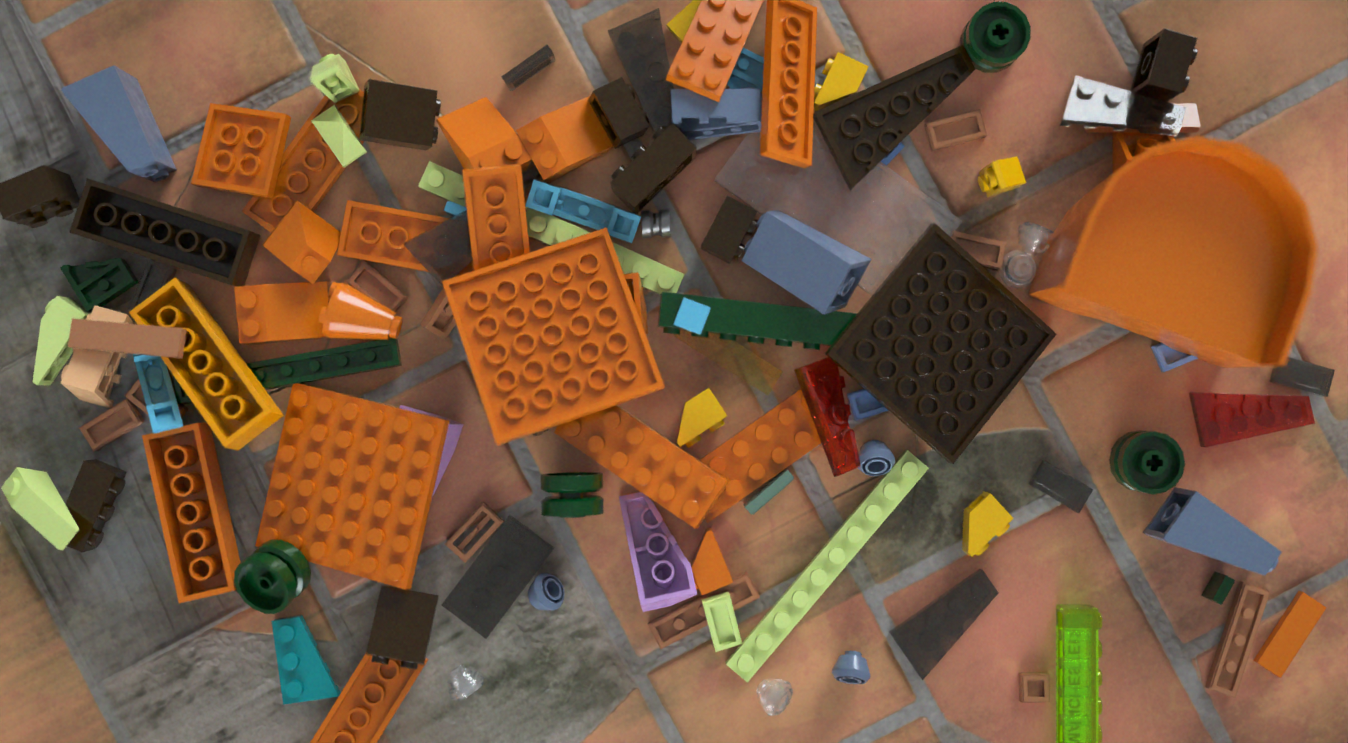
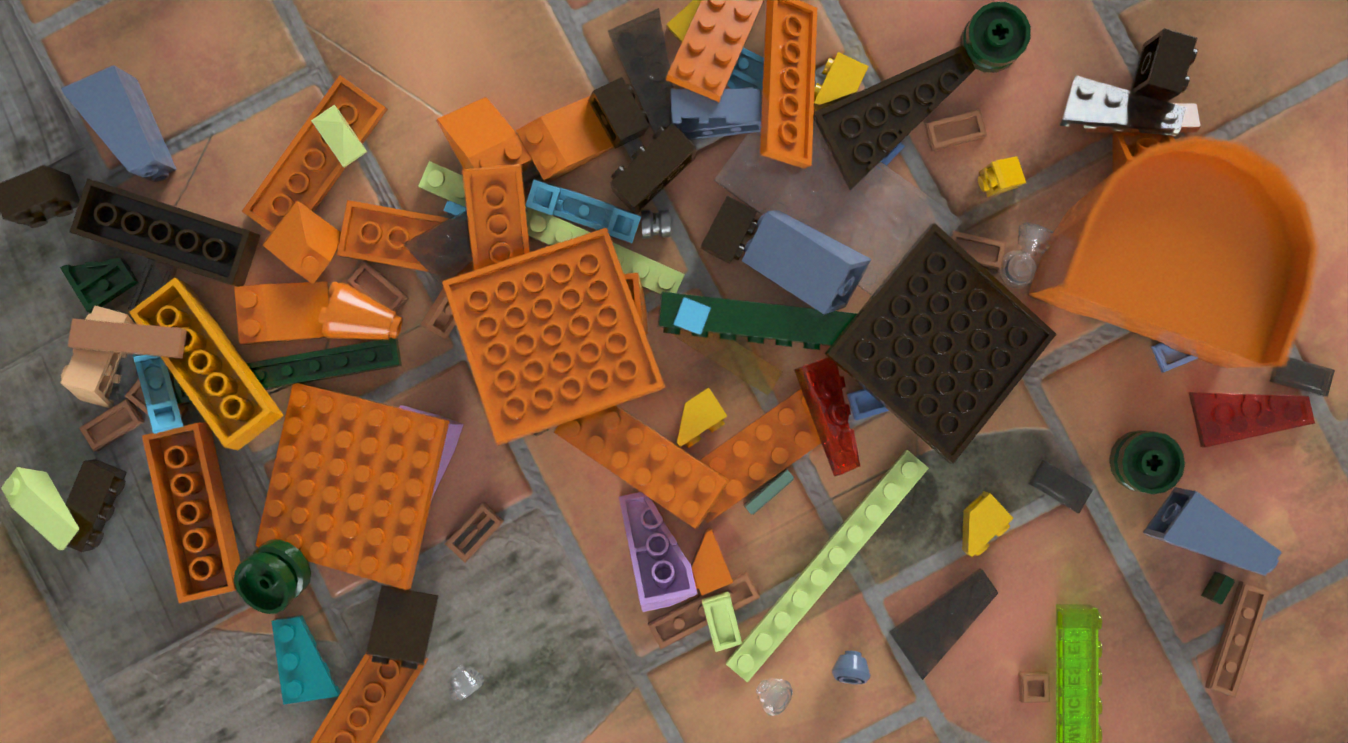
(54, 338): yellowish green slope -> none
(241, 150): orange plate -> none
(334, 78): yellowish green slope -> none
(399, 115): dark brown brick -> none
(497, 576): clear smoke tile -> none
(528, 68): clear smoke tile -> none
(546, 592): sand blue cone -> none
(572, 496): dark green wheel -> none
(875, 458): sand blue cone -> none
(1289, 634): orange tile -> none

